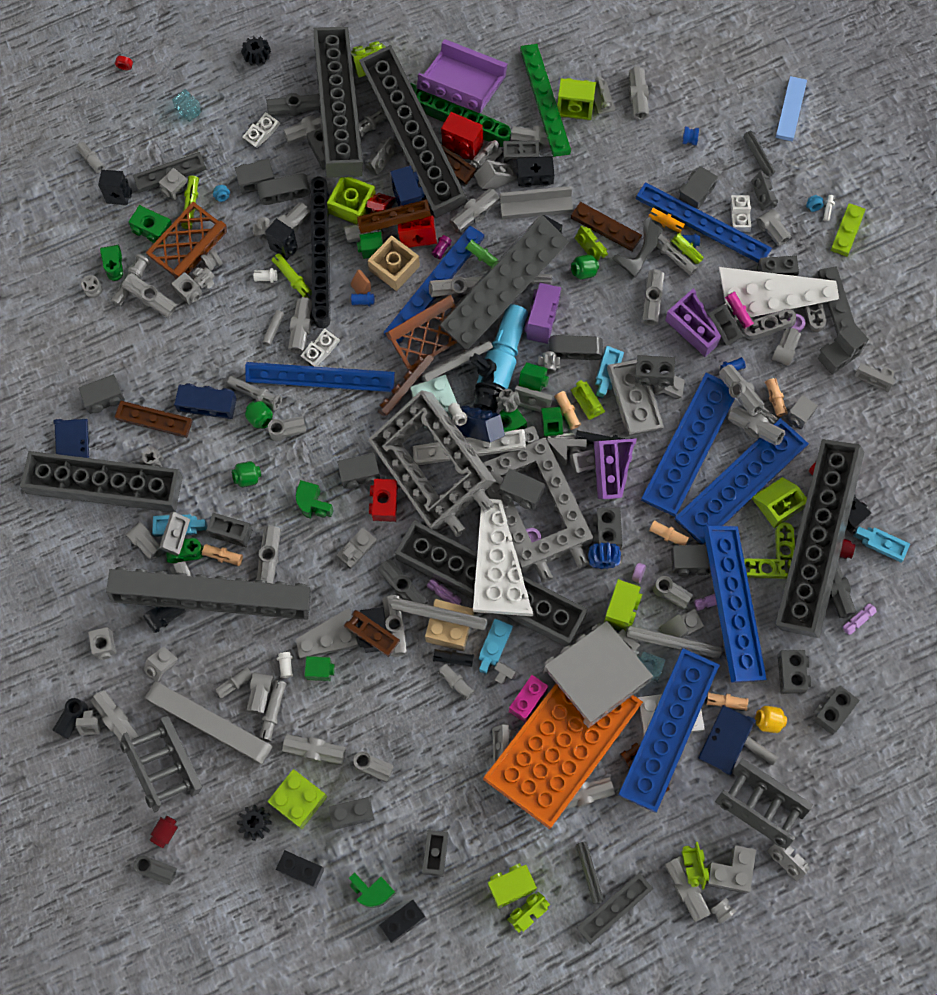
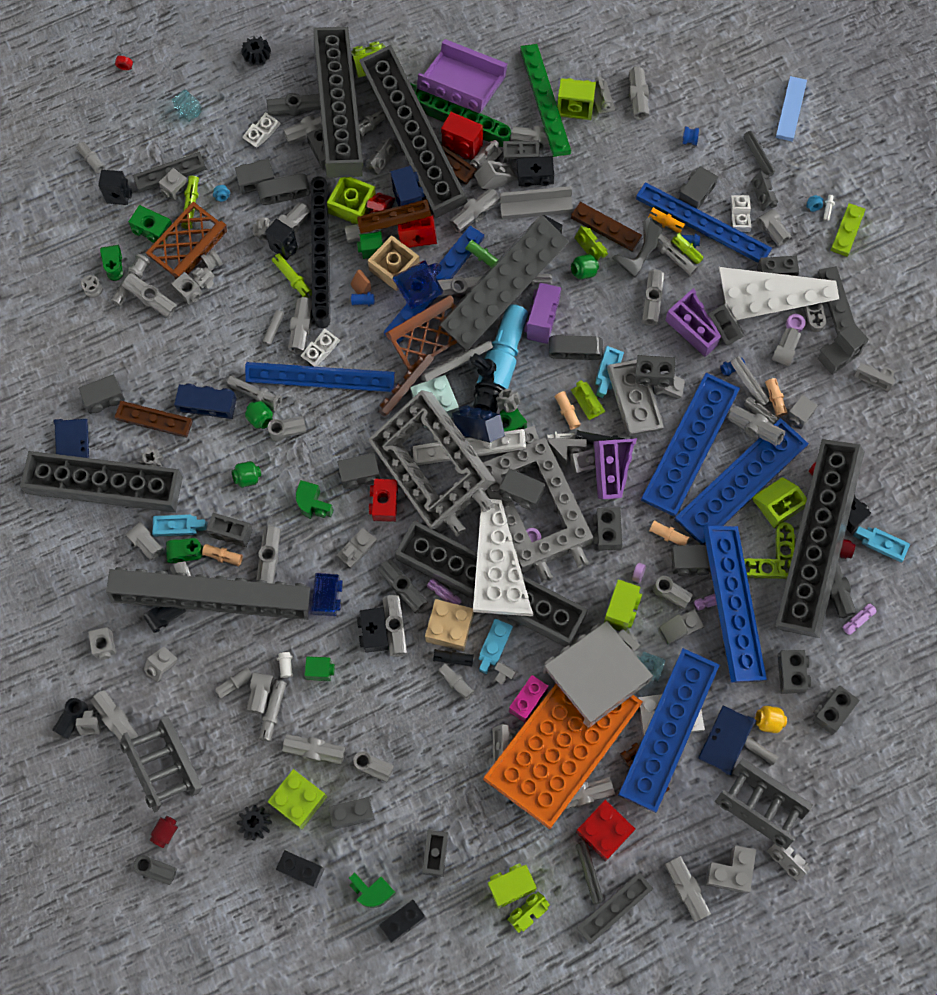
(174, 533): light grey hinge -> none
(208, 722): light grey beam -> none
(265, 275): white pin -> none
(326, 594): none -> clear blue brick
(327, 637): light grey wing -> none
(372, 633): reddish brown plate -> none
(419, 283): none -> clear blue tile
(439, 613): light grey axle -> none
(442, 245): magenta pin -> none
(459, 417): white pin -> none
(533, 377): green brick -> none
(533, 399): light grey hinge -> none
(549, 361): light grey gear -> none
(552, 421): green brick -> none
(604, 555): blue gear -> none
(605, 830): none -> red brick
(673, 642): light grey axle -> none
(697, 873): lime hinge -> none
(723, 910): light grey wheel -> none
(727, 700): light nougat pin -> none
(739, 310): dark pink pin -> none
(741, 390): light grey piece -> none
(749, 381): none -> light grey axle
(772, 317): light grey beam -> none

